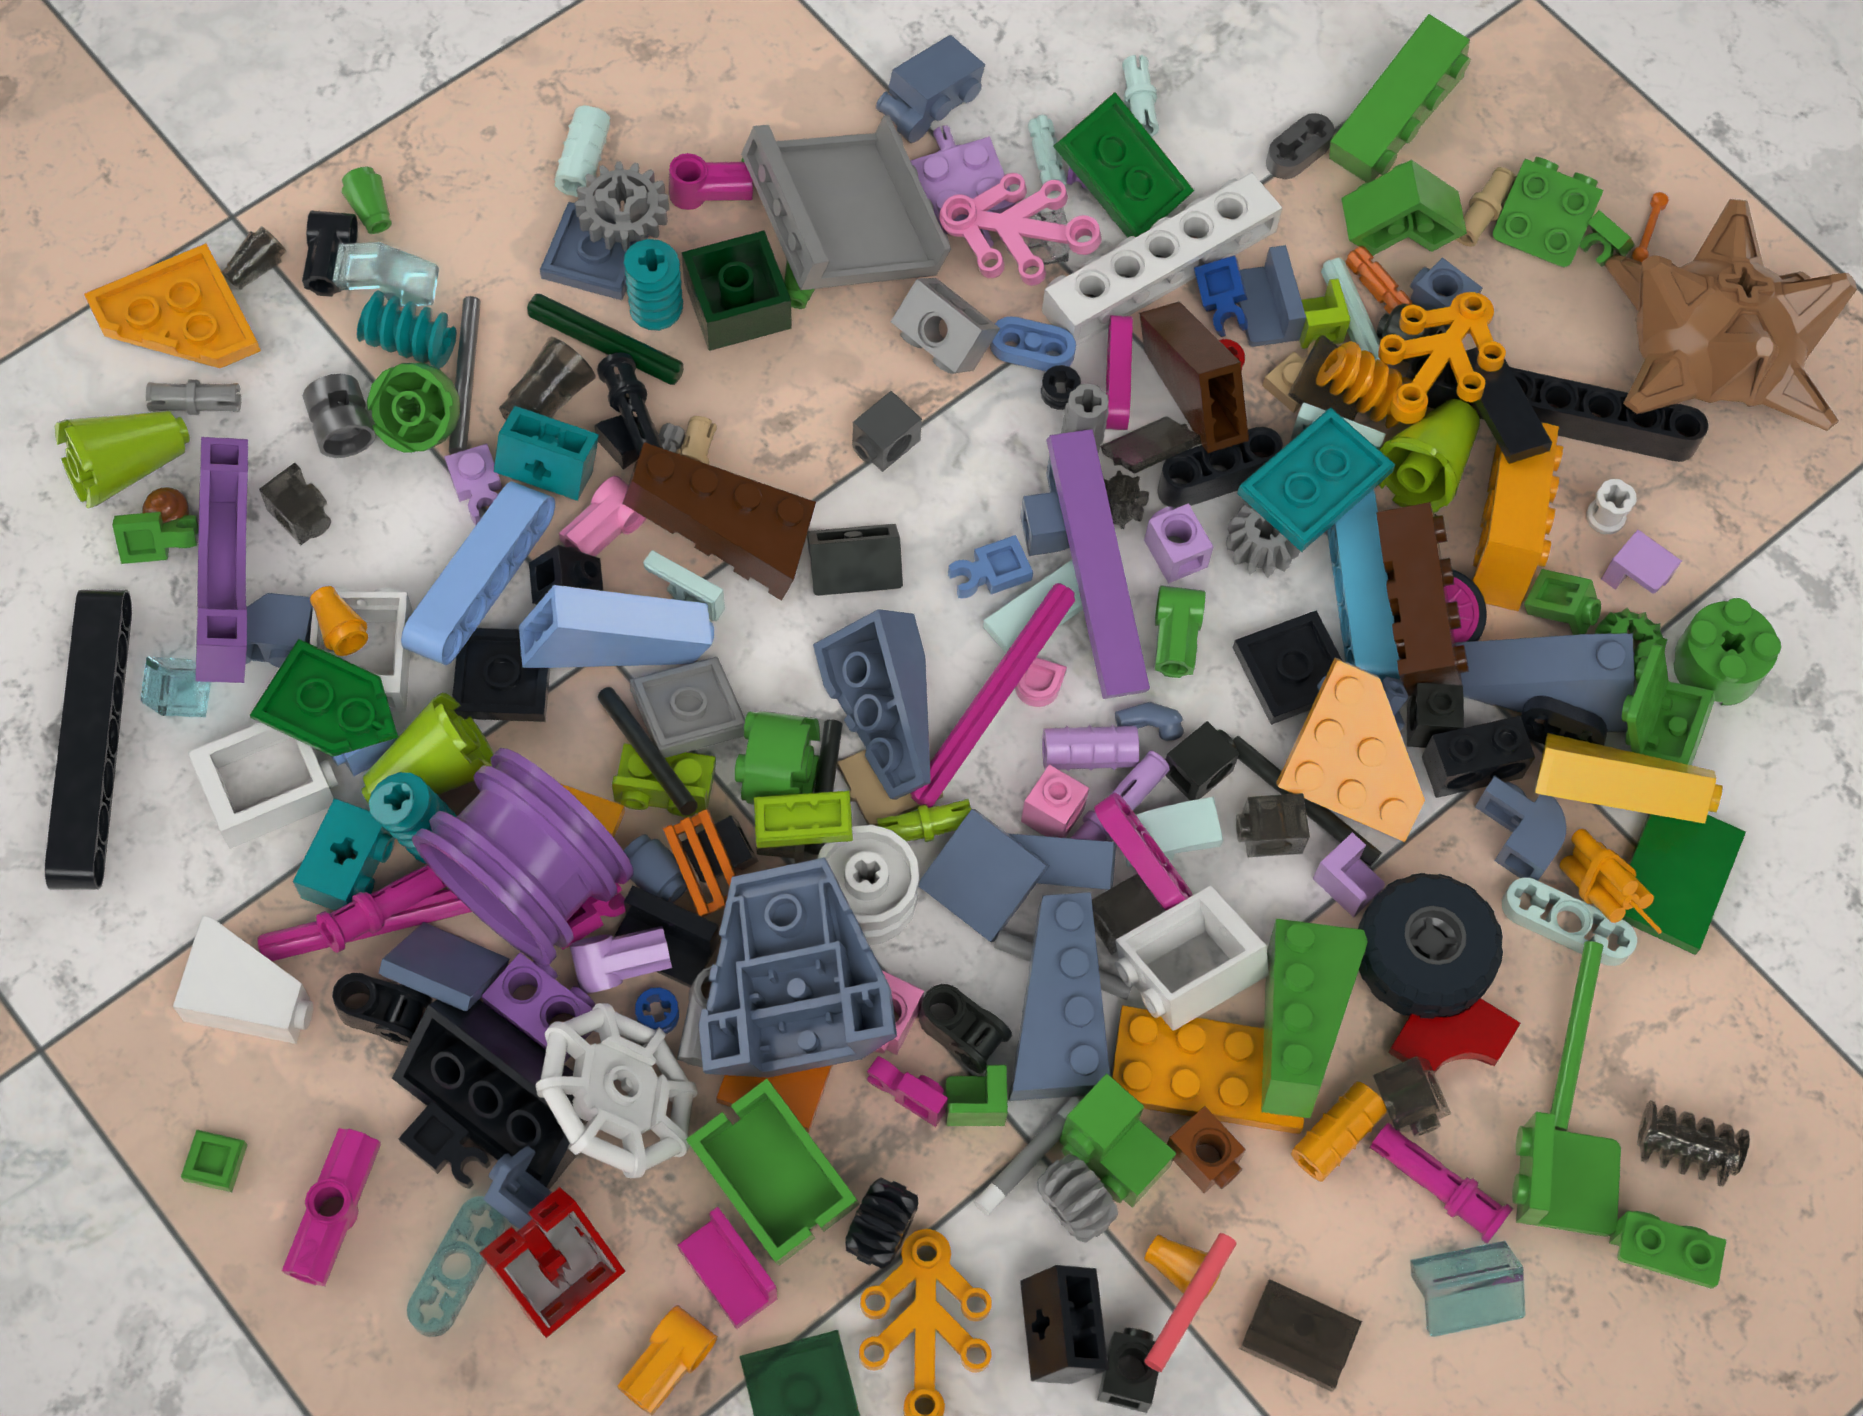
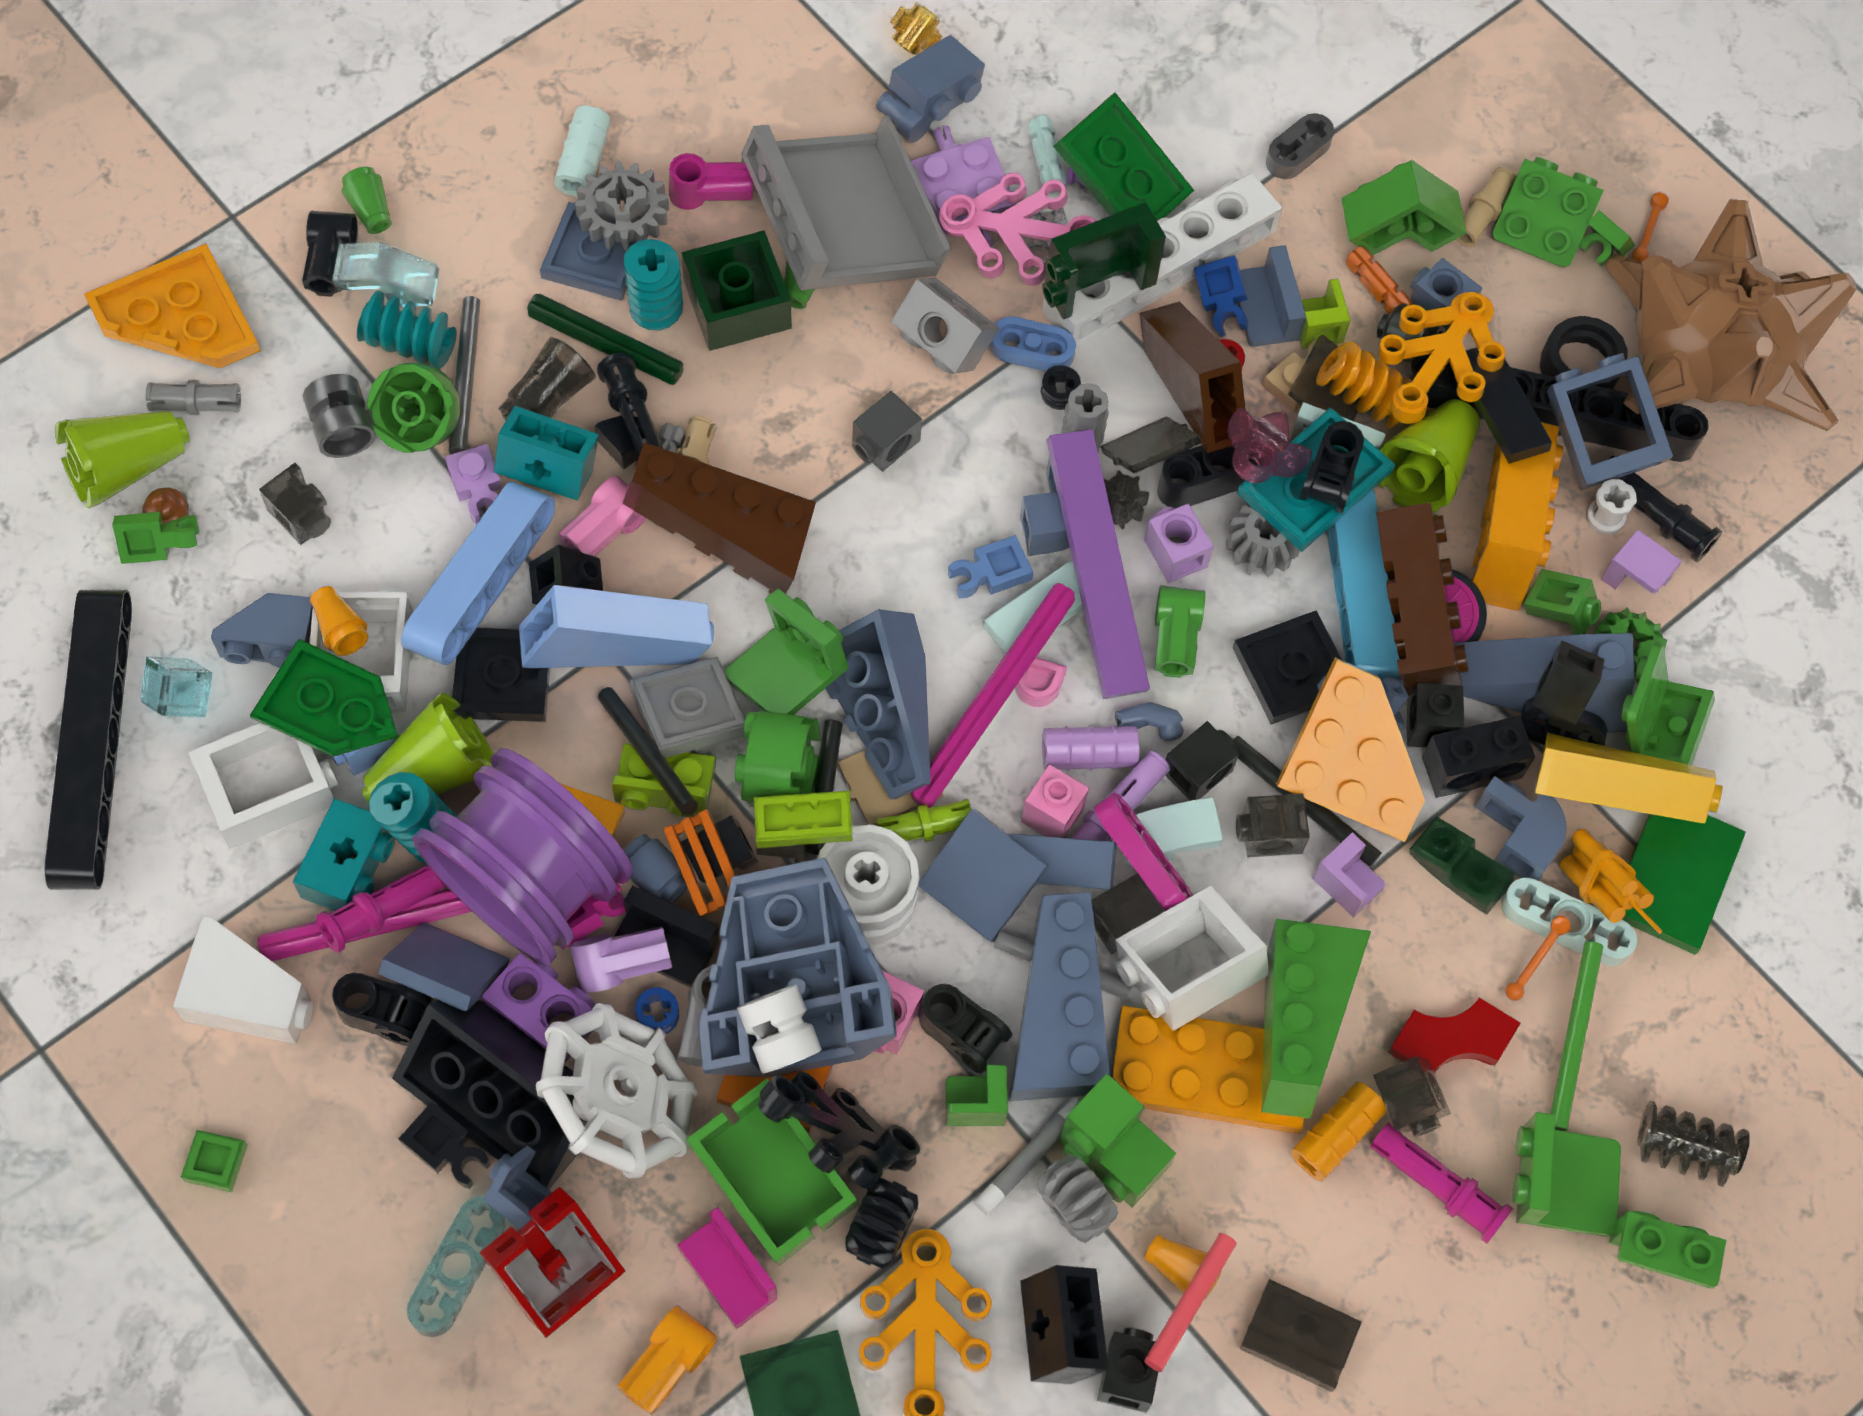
(222, 561): medium lavender arch -> none
(253, 258): clear smoke cone -> none
(322, 1236): dark pink piece -> none
(685, 584): light aqua tile -> none
(779, 1029): none -> white wheel
(791, 660): none -> bright green bracket
(855, 559): pearl dark grey panel -> none
(892, 1147): none -> black plant
(915, 28): none -> clear yellow gear
(917, 1095): dark pink plate -> none
(1101, 251): none -> dark green panel
(1119, 371): dark pink beam -> none
(1140, 94): light aqua pin -> none
(1206, 1129): dark orange brick -> none
(1267, 444): none -> clear pink plate
(1332, 472): none -> black piece
(1360, 327): light aqua axle -> none
(1401, 100): bright green wedge -> none
(1430, 946): black wheel -> none
(1459, 866): none -> clear green slope
(1470, 1288): clear light blue panel -> none
(1559, 926): none -> orange hinge
(1568, 682): none -> pearl dark grey brick
(1586, 331): none -> black tyre
(1609, 368): none -> sand blue window
(1673, 519): none -> black pin
(1727, 651): bright green brick -> none

